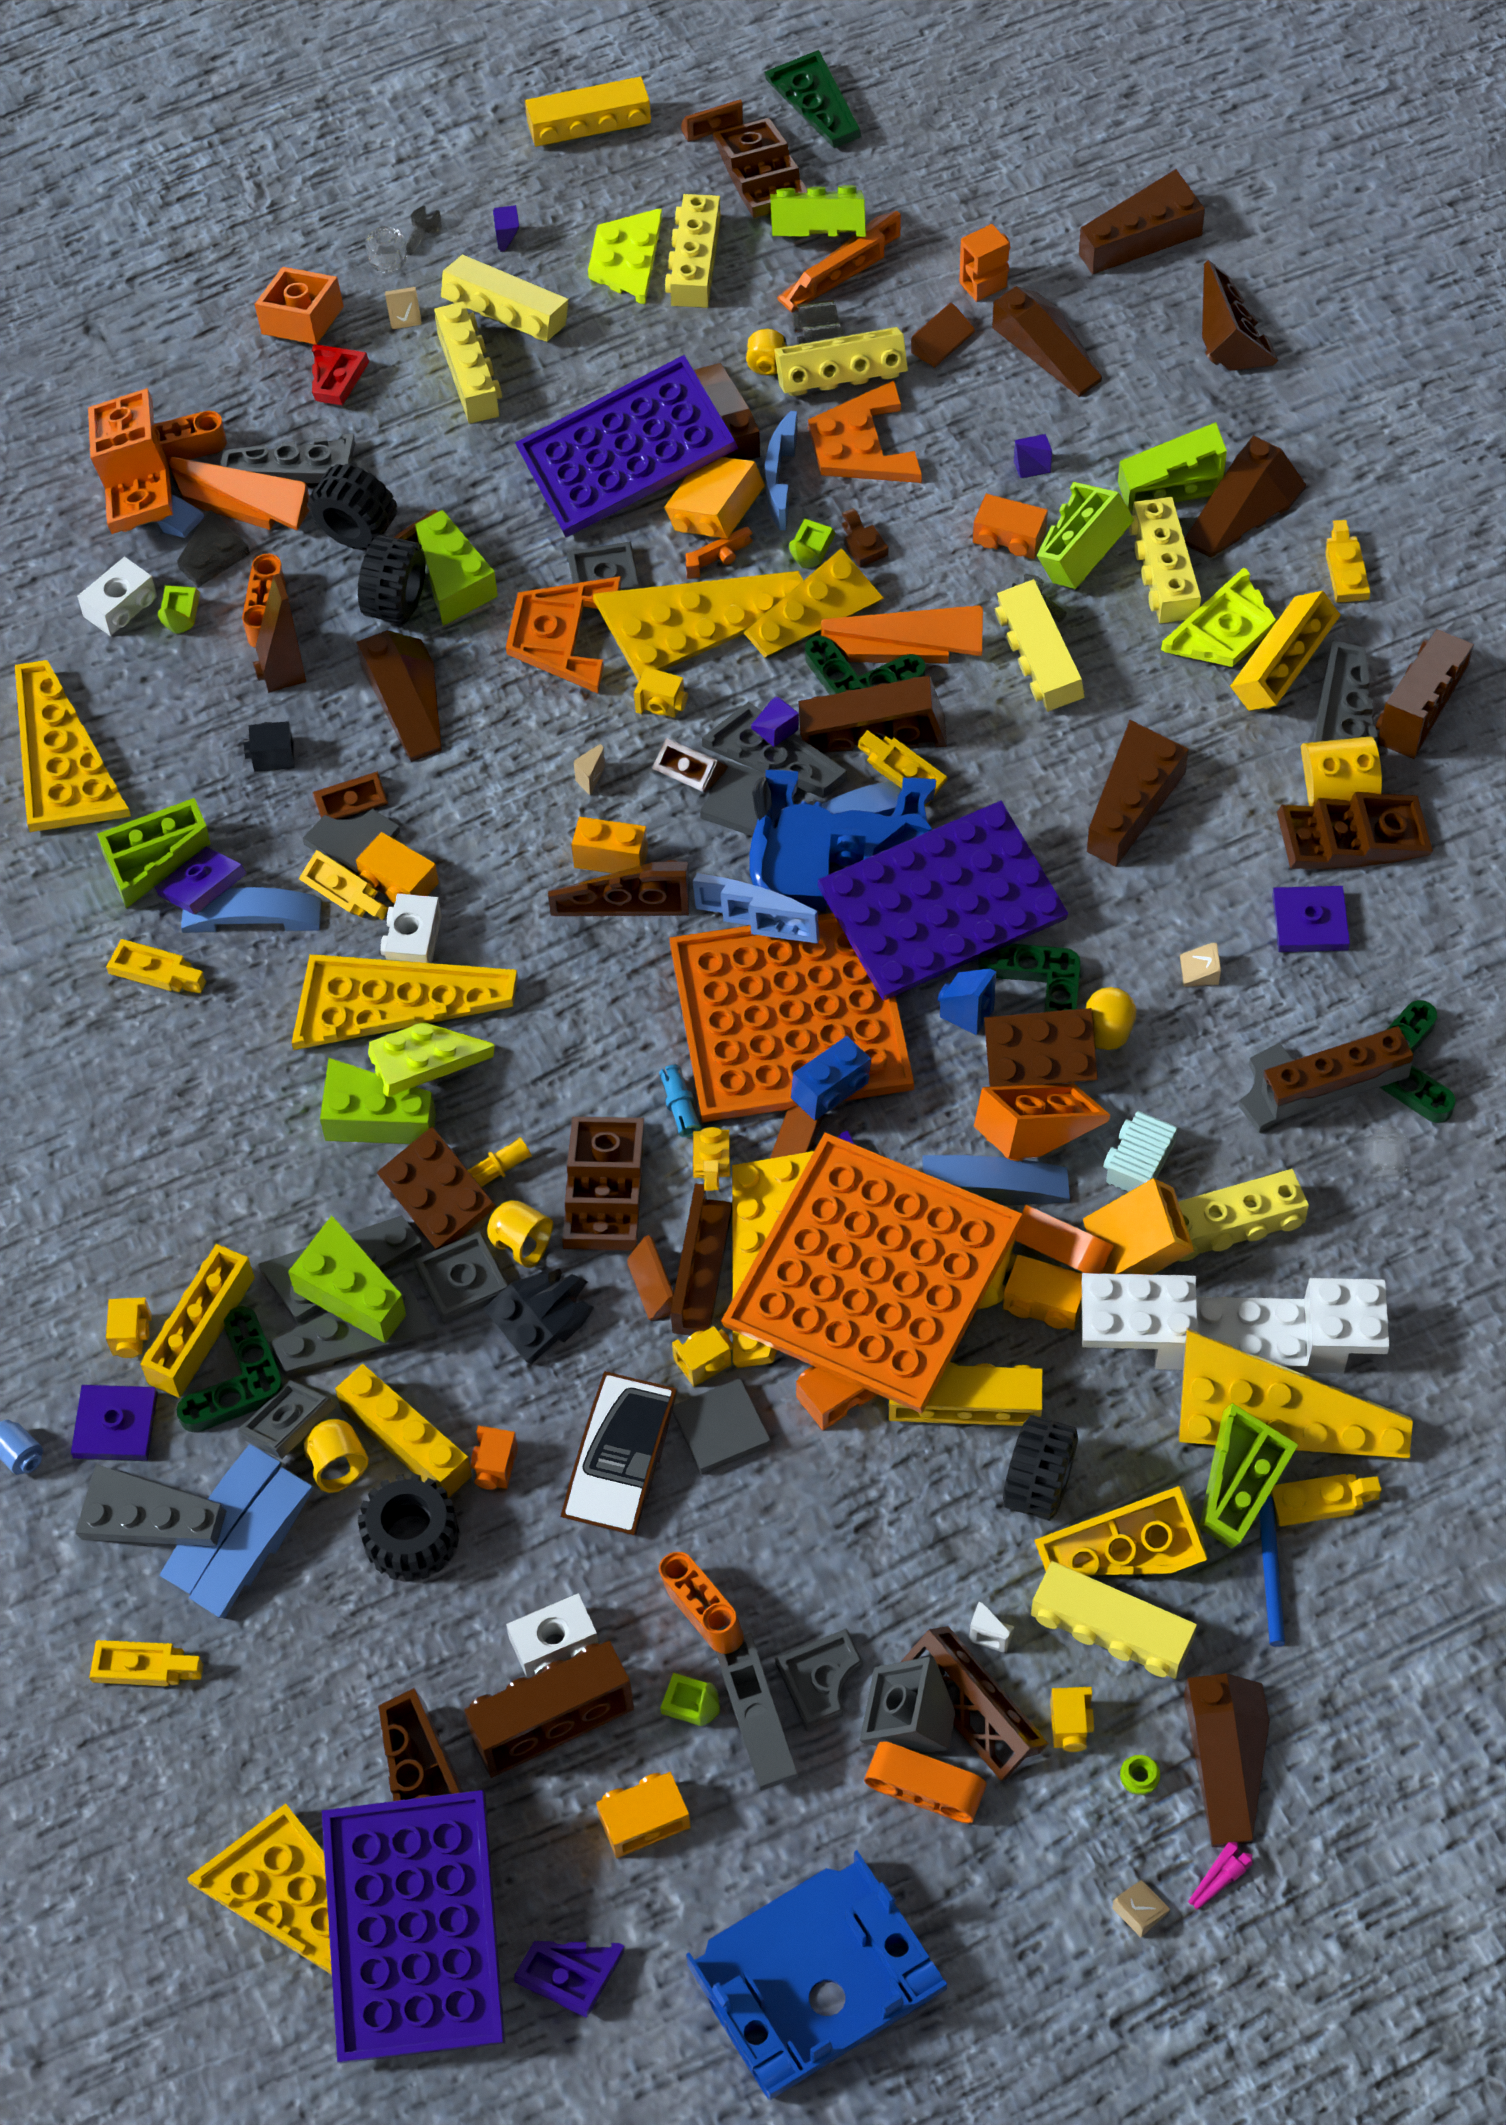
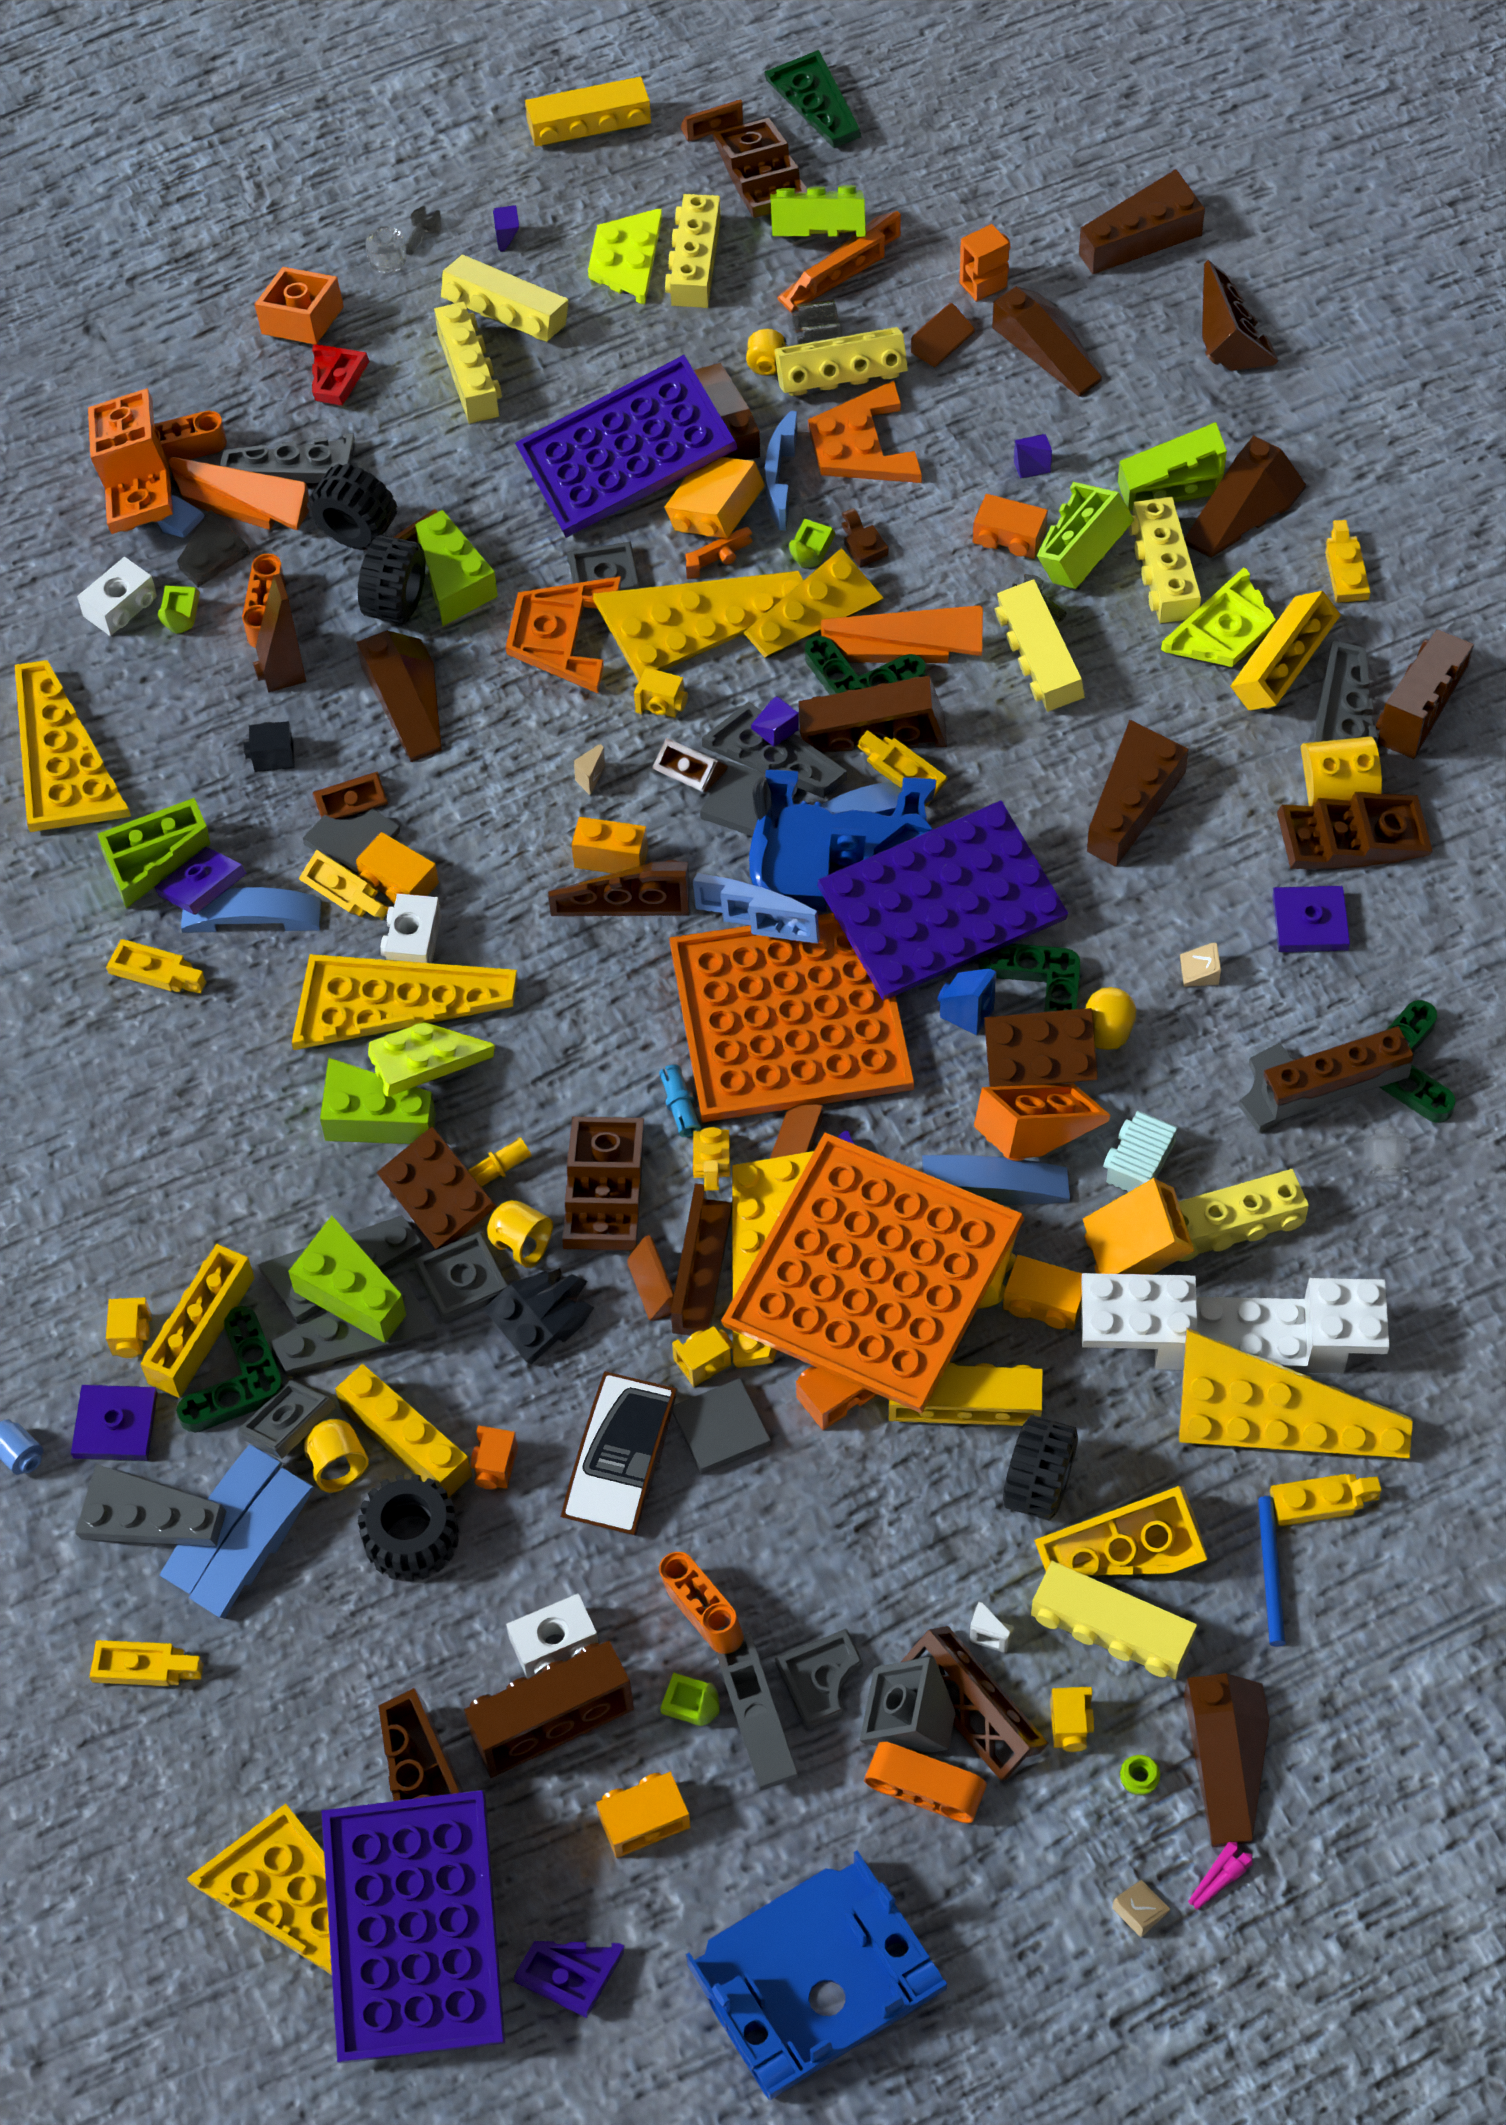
(403, 308): tan slope -> none
(830, 1078): blue brick -> none
(1063, 1241): orange beam -> none
(1242, 1474): lime wedge -> none

